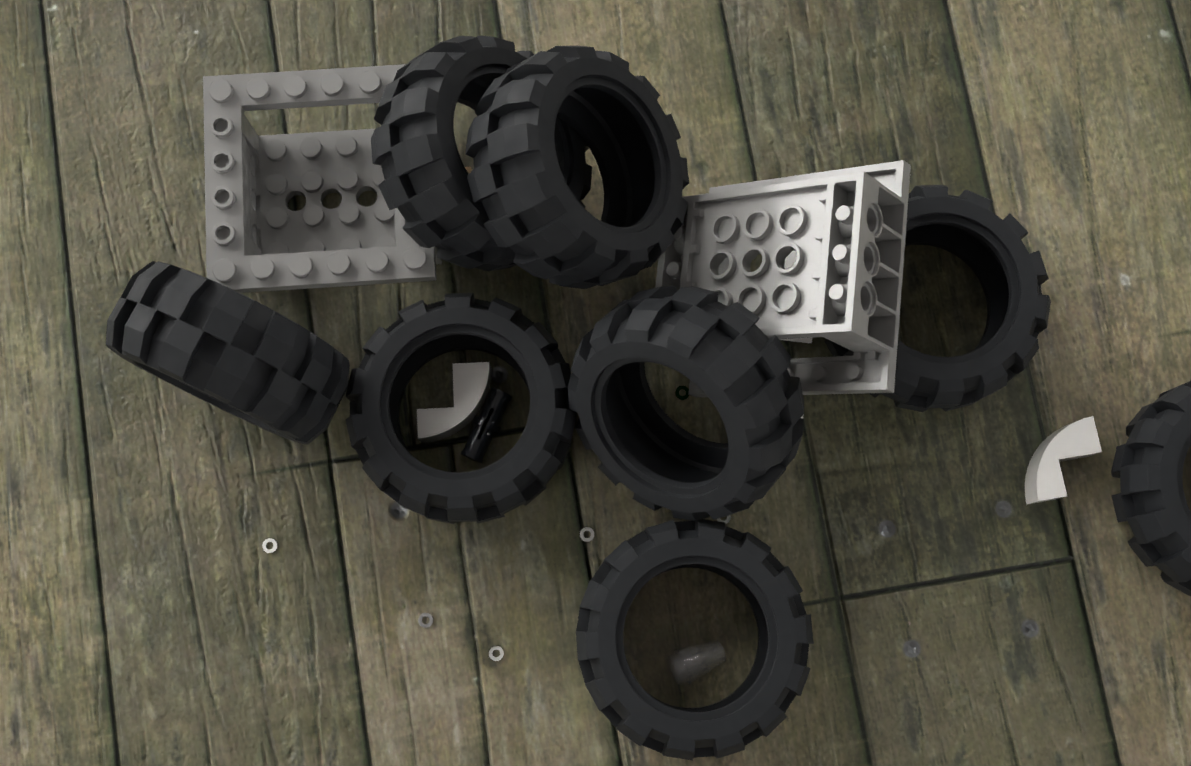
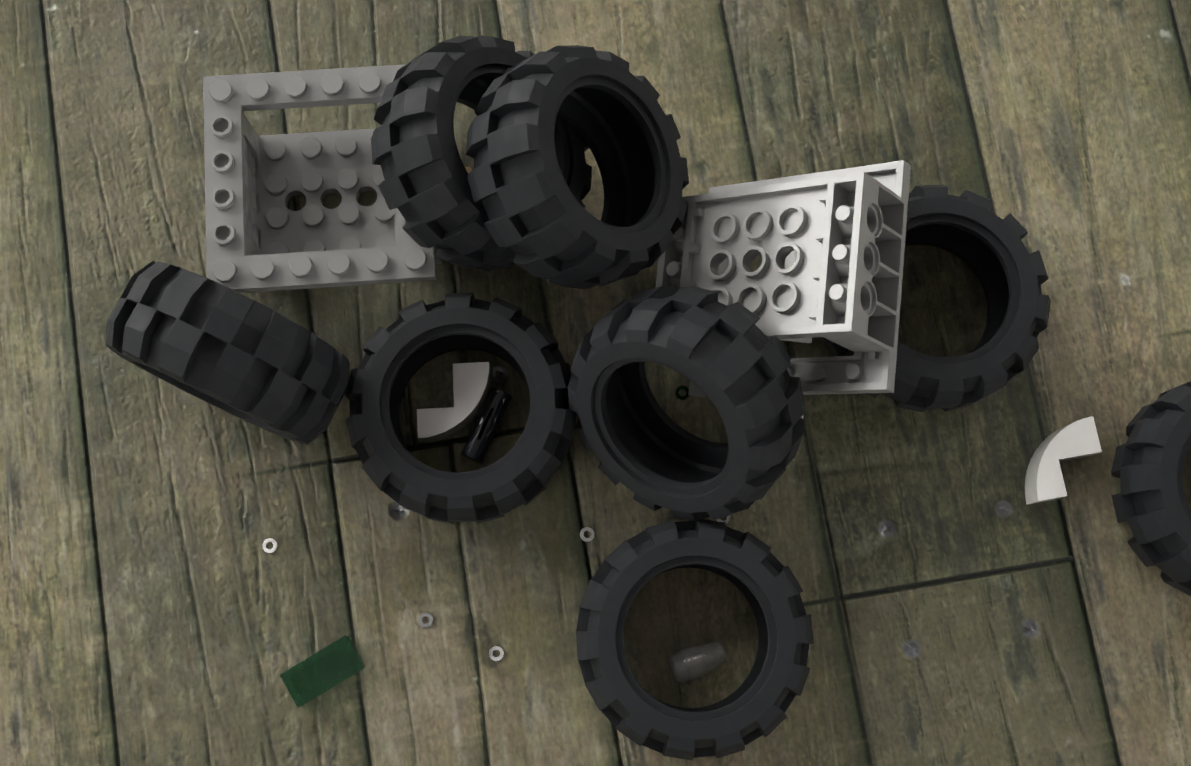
(322, 671): none -> clear green tile

